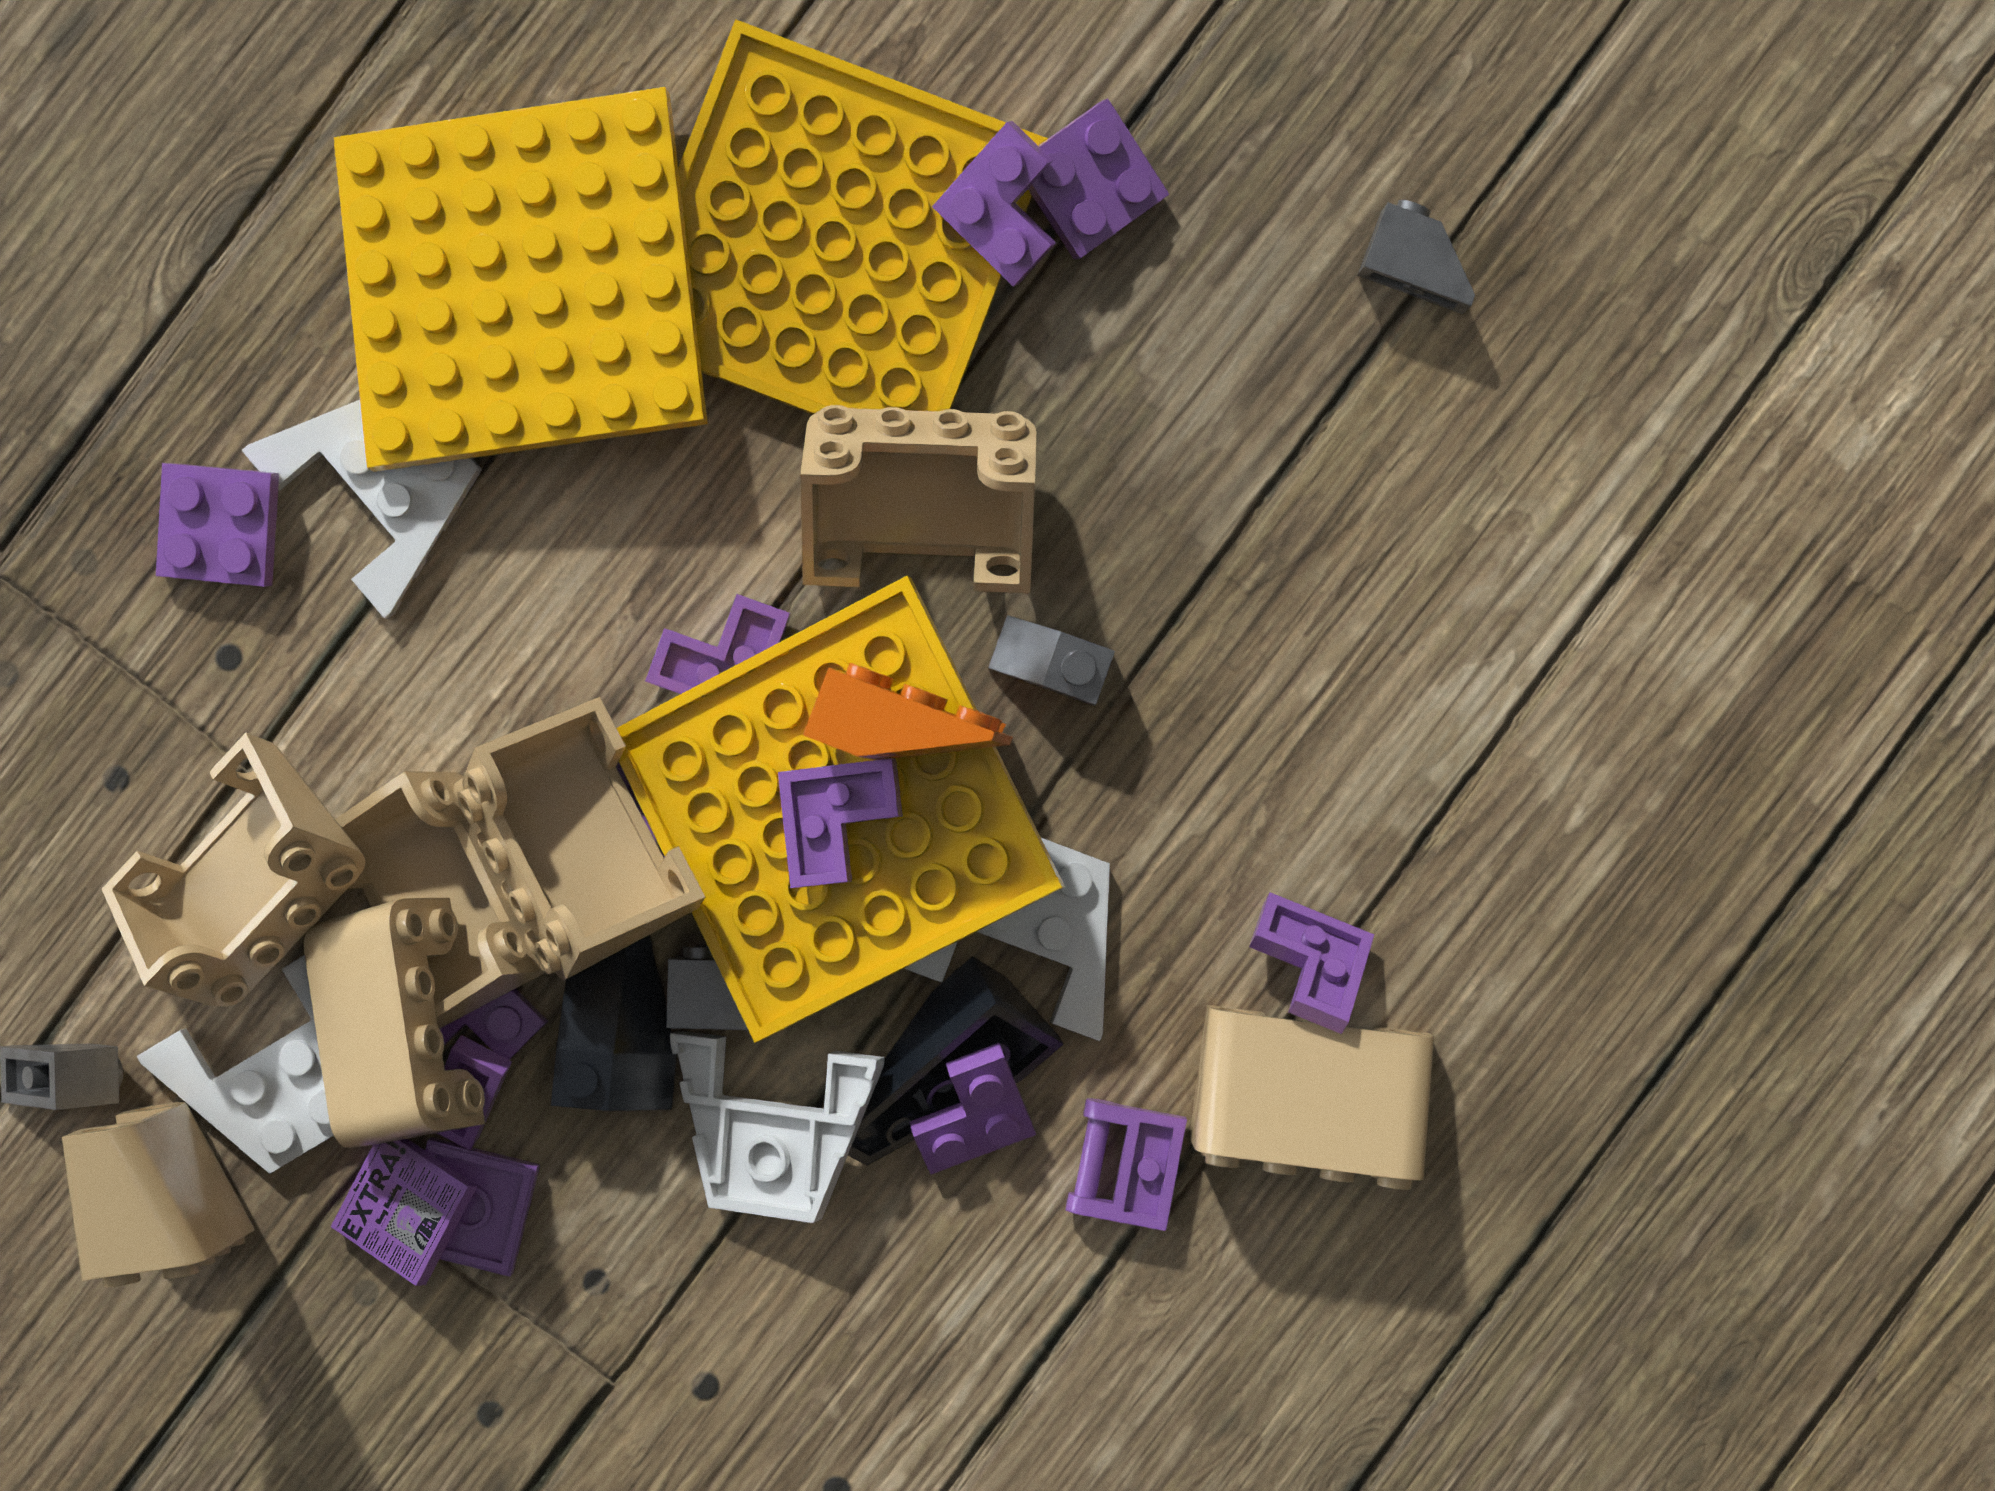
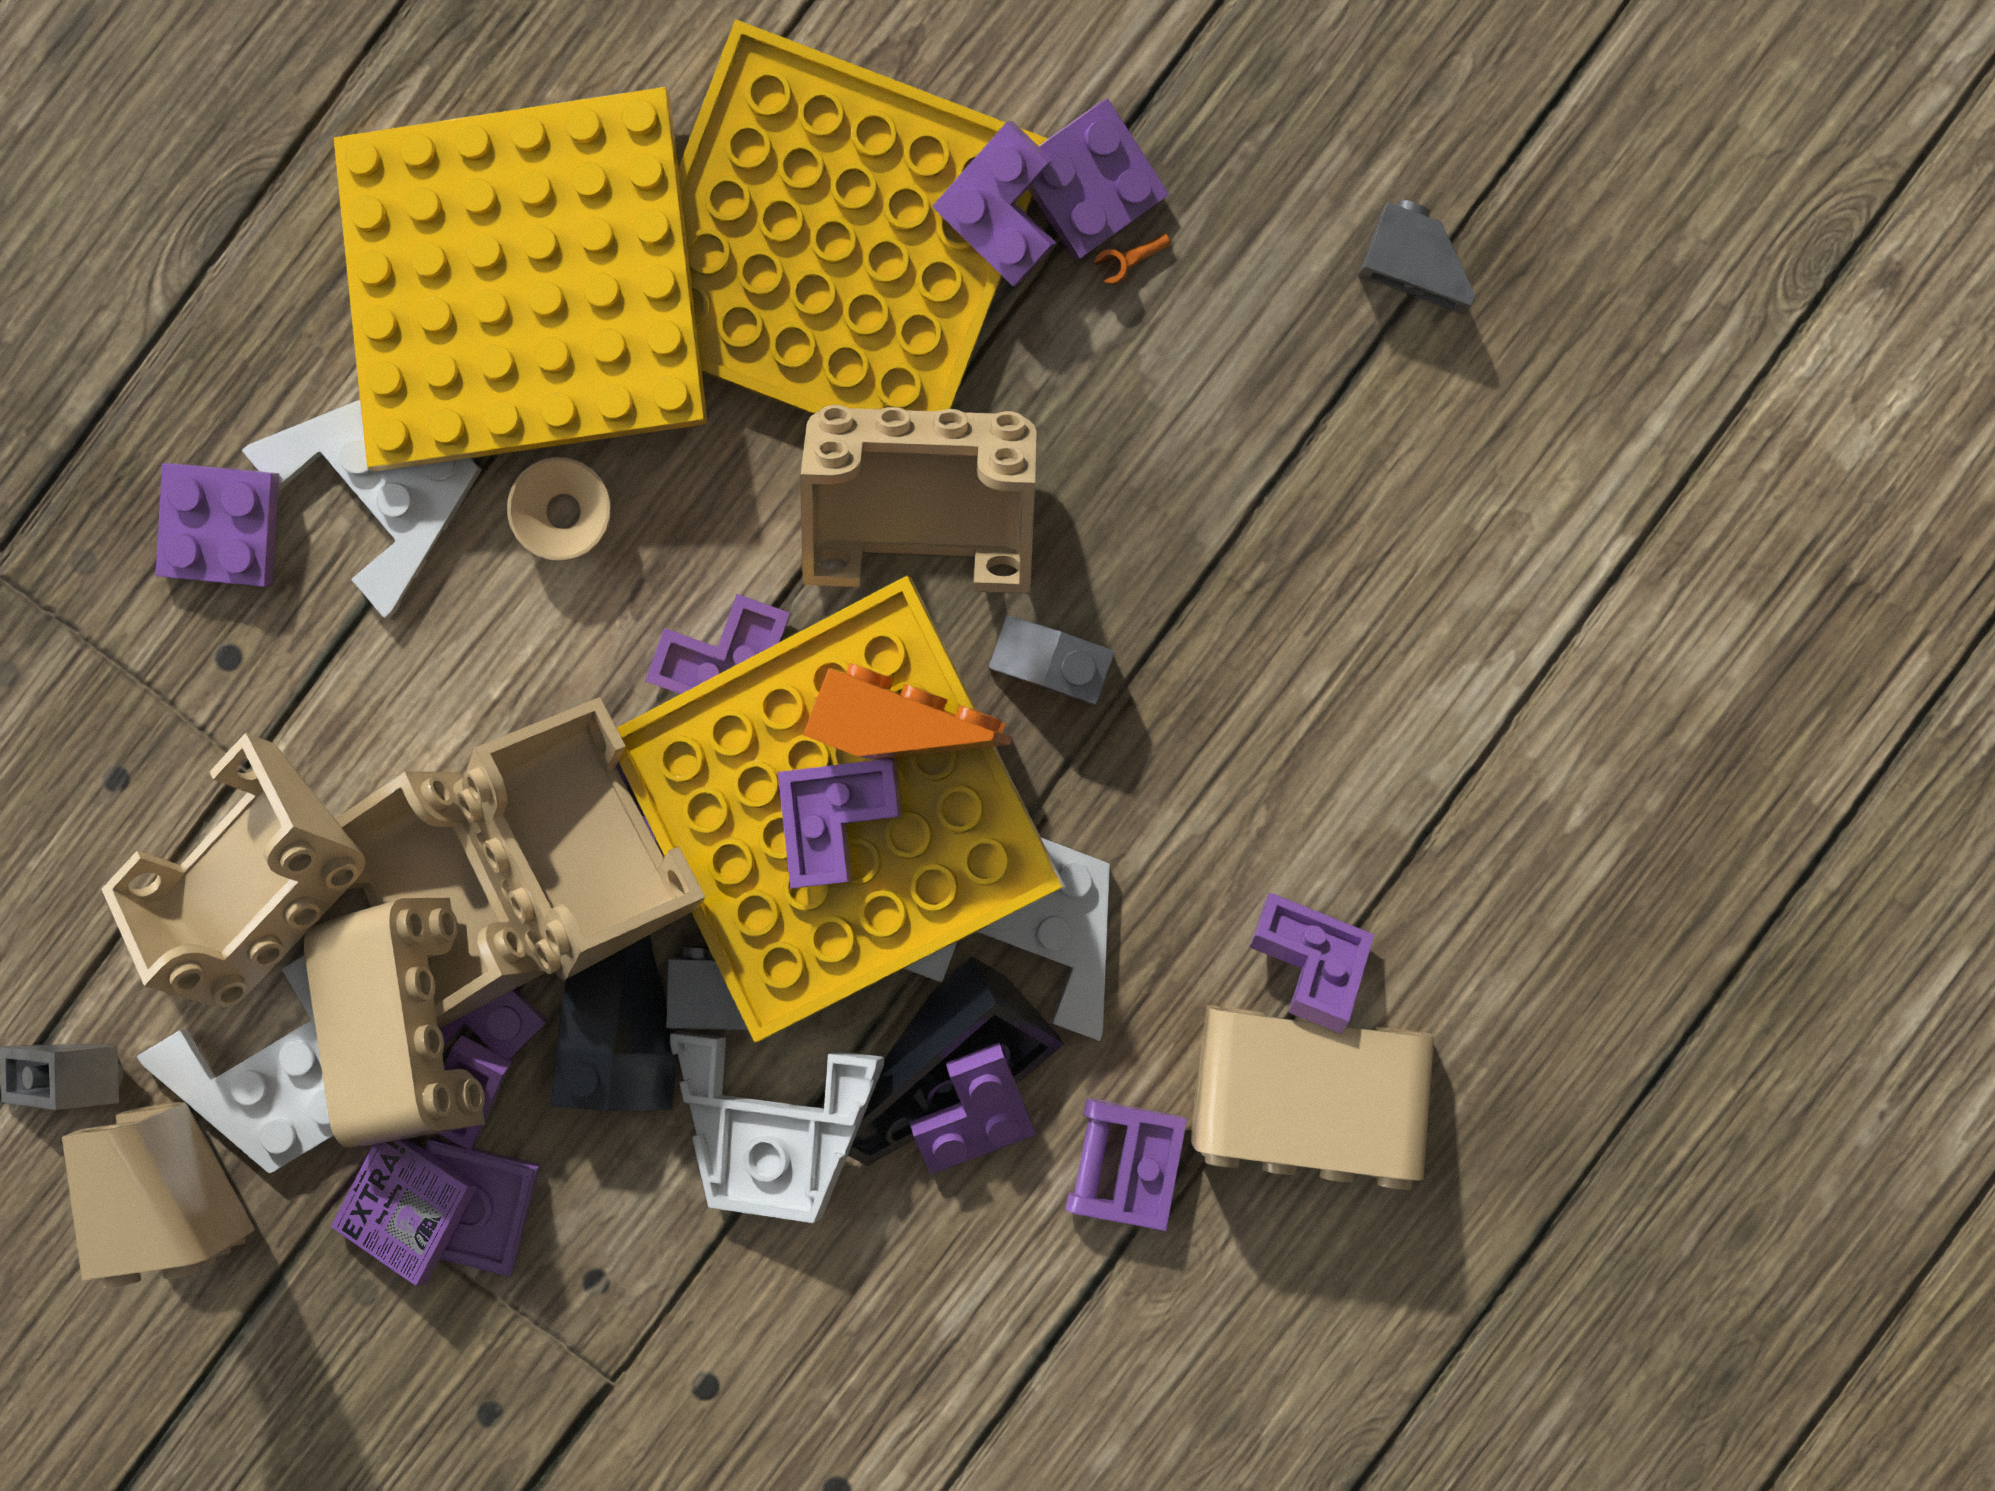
(530, 503): none -> tan piece
(1132, 257): none -> orange hand

